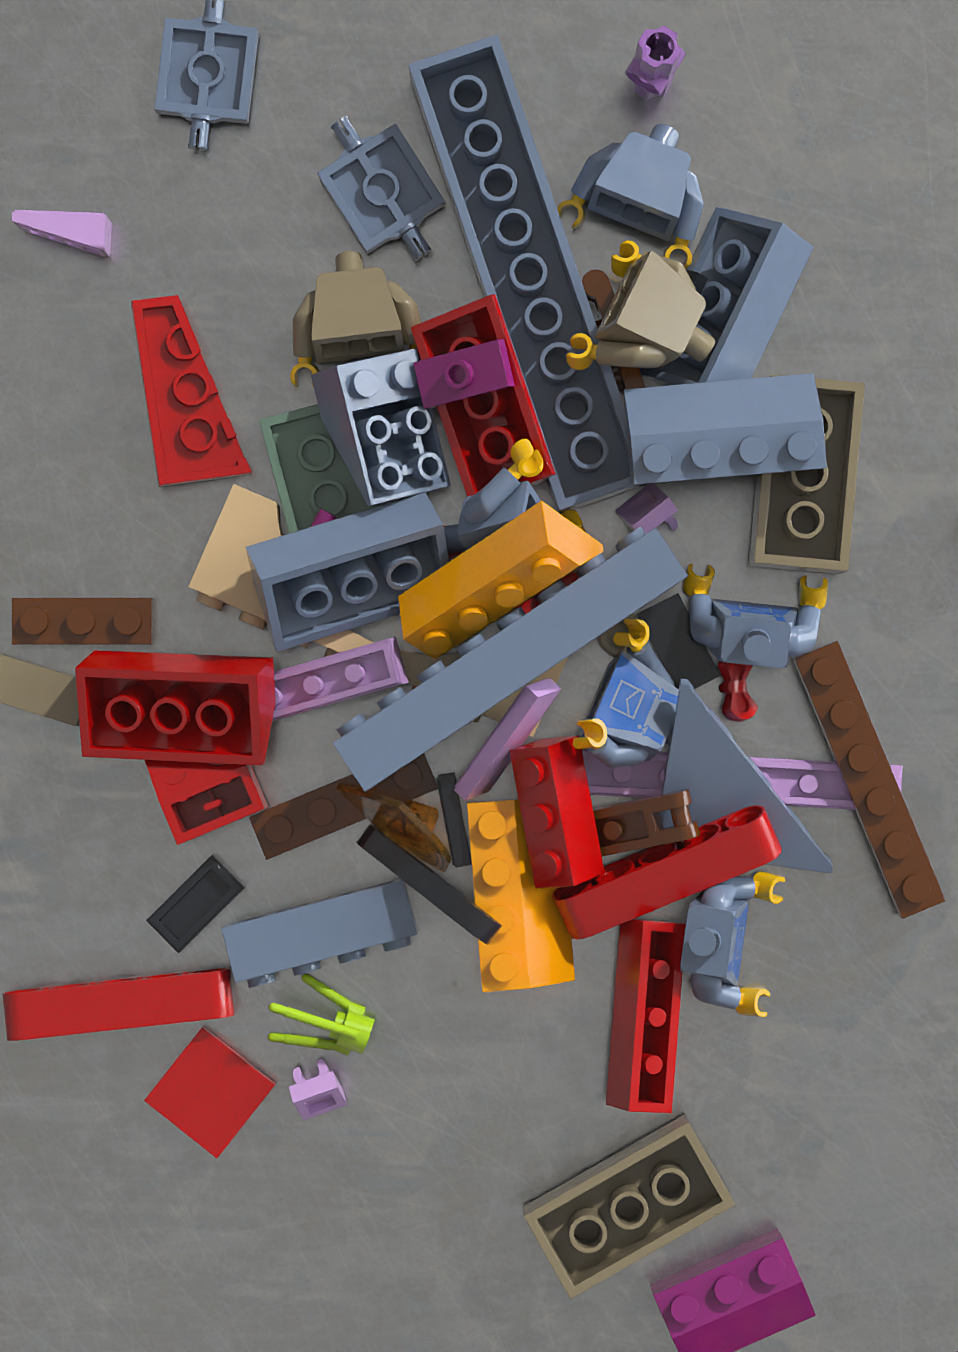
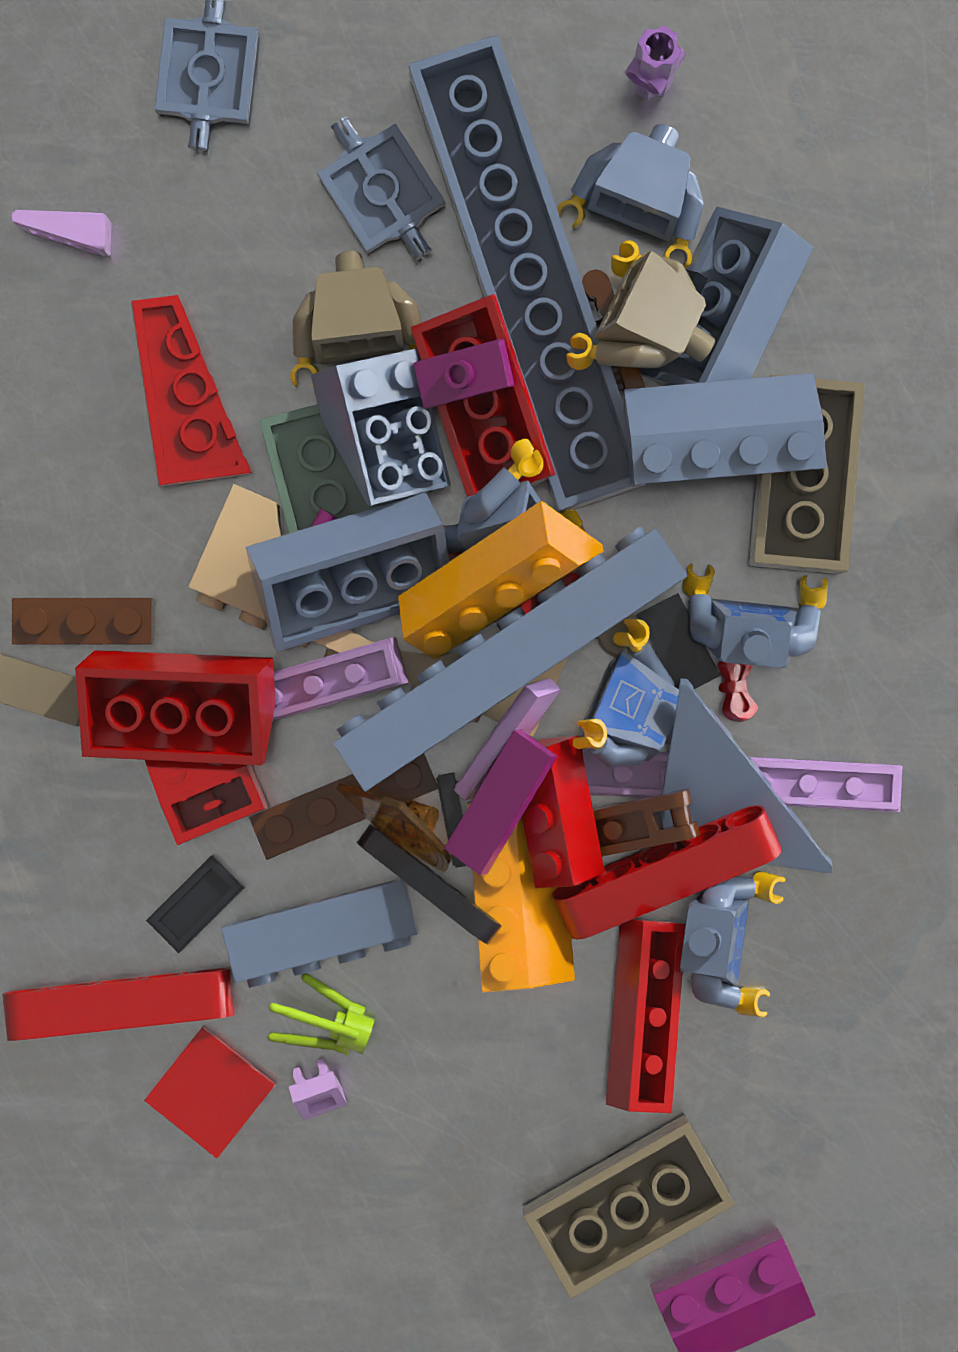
(500, 802): none -> magenta tile
(648, 509): lavender tile -> none
(869, 780): reddish brown plate -> none

